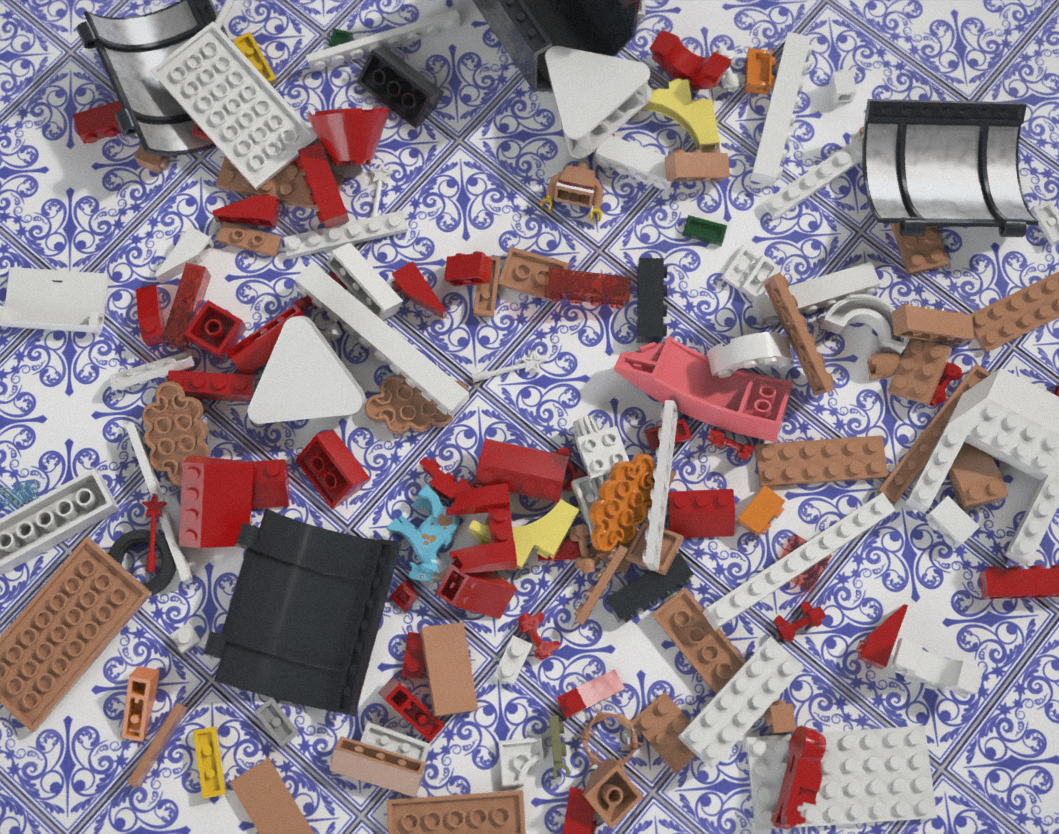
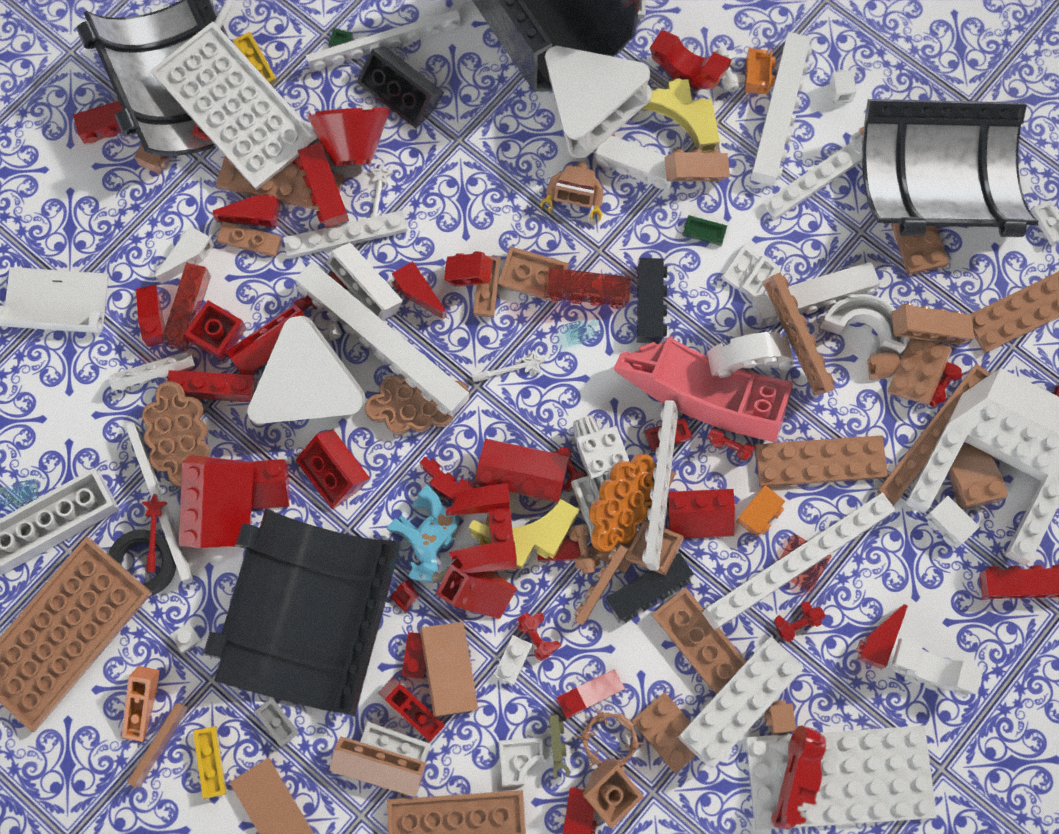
(578, 332): none -> clear light blue plate

